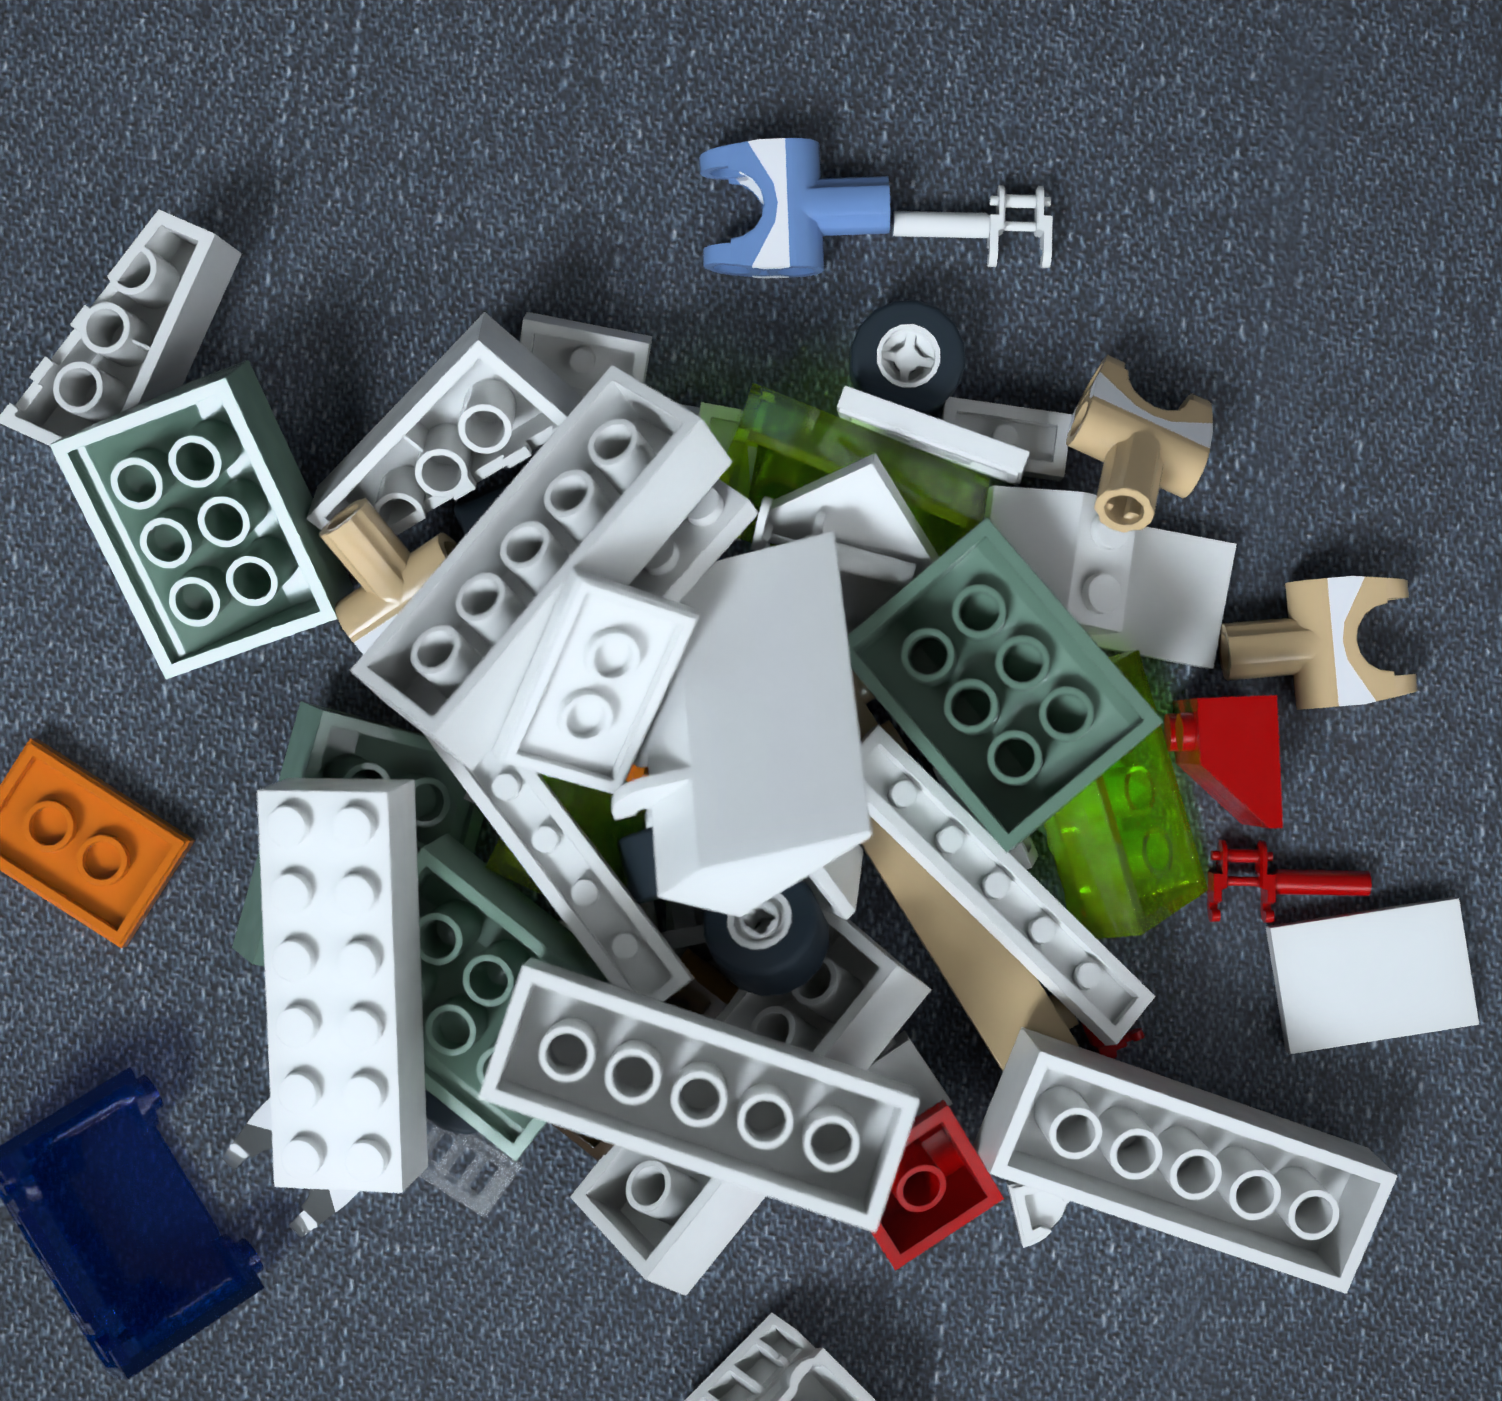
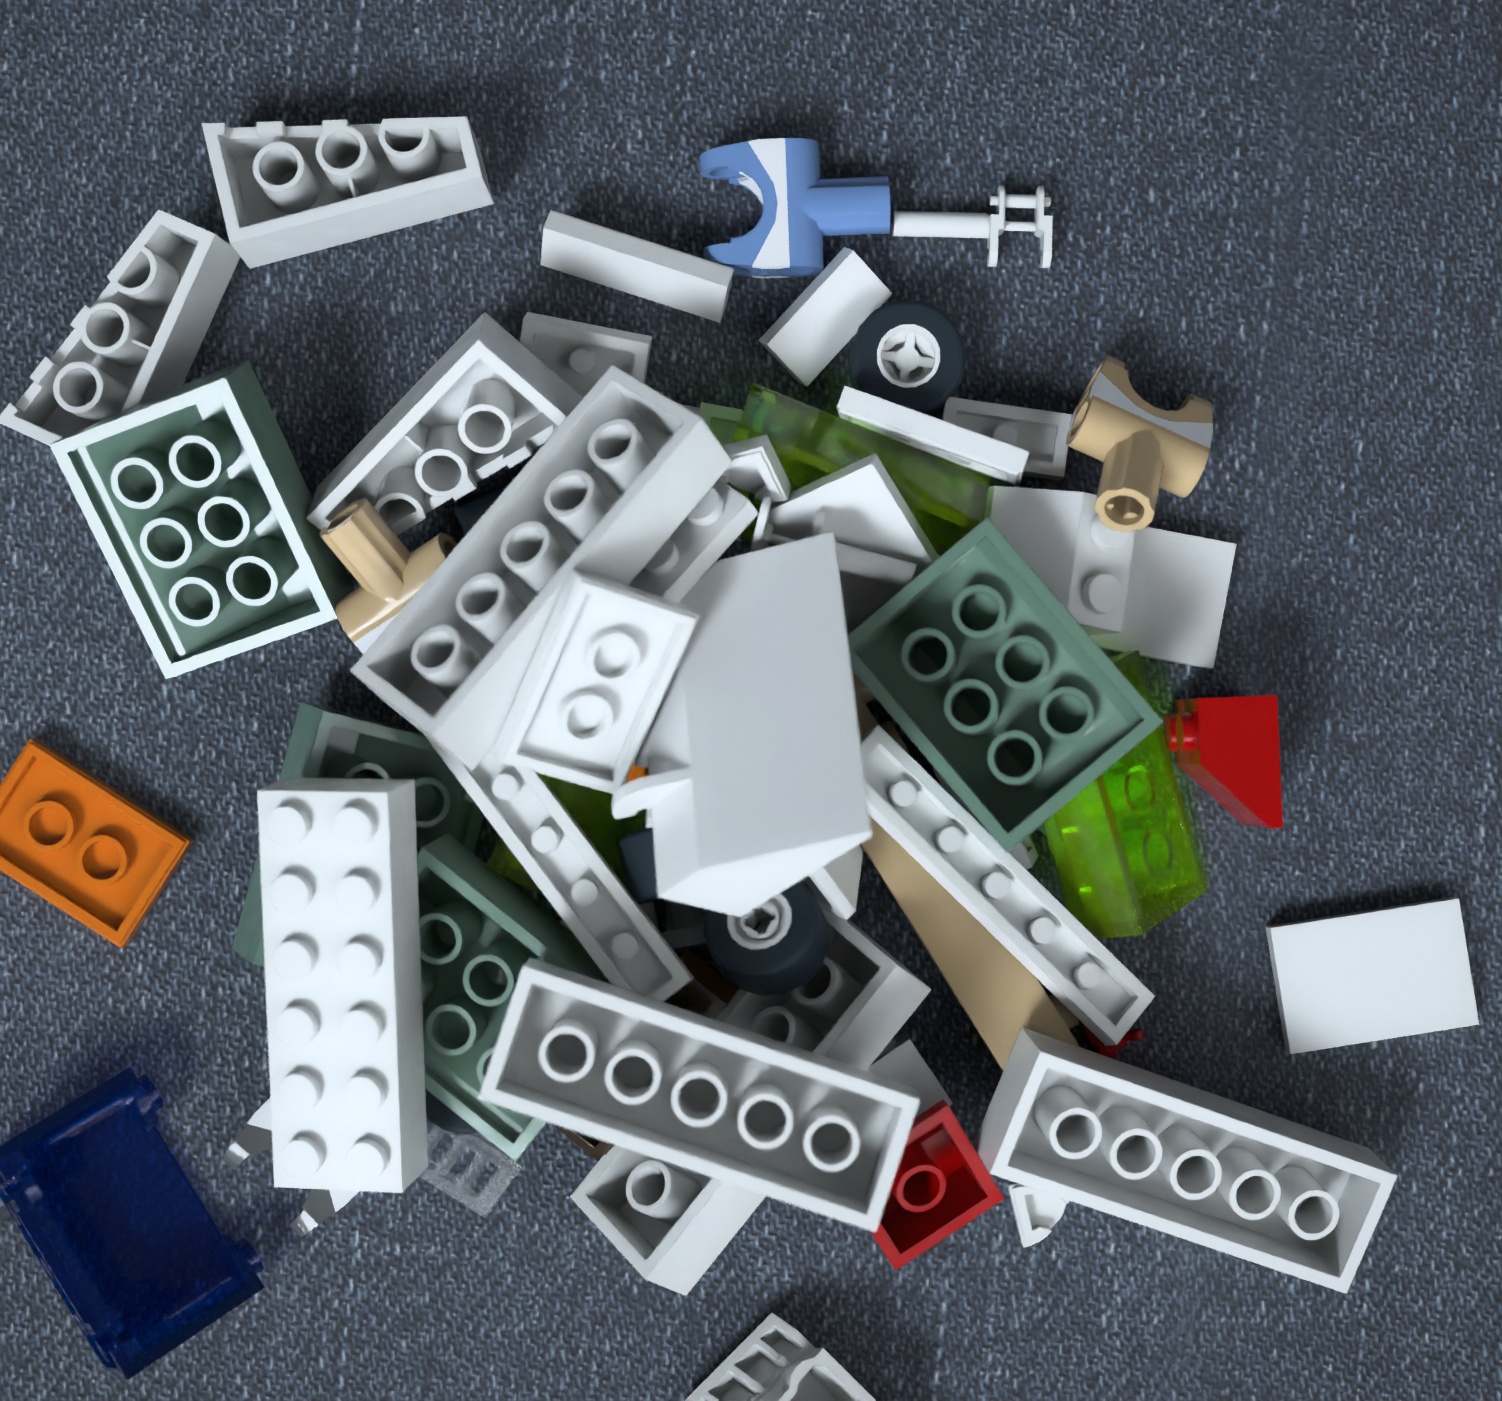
(340, 181): none -> white wedge
(635, 266): none -> white tile
(756, 469): none -> white tile
(825, 316): none -> white tile
(1279, 881): red piece -> none
(1318, 643): tan connector -> none

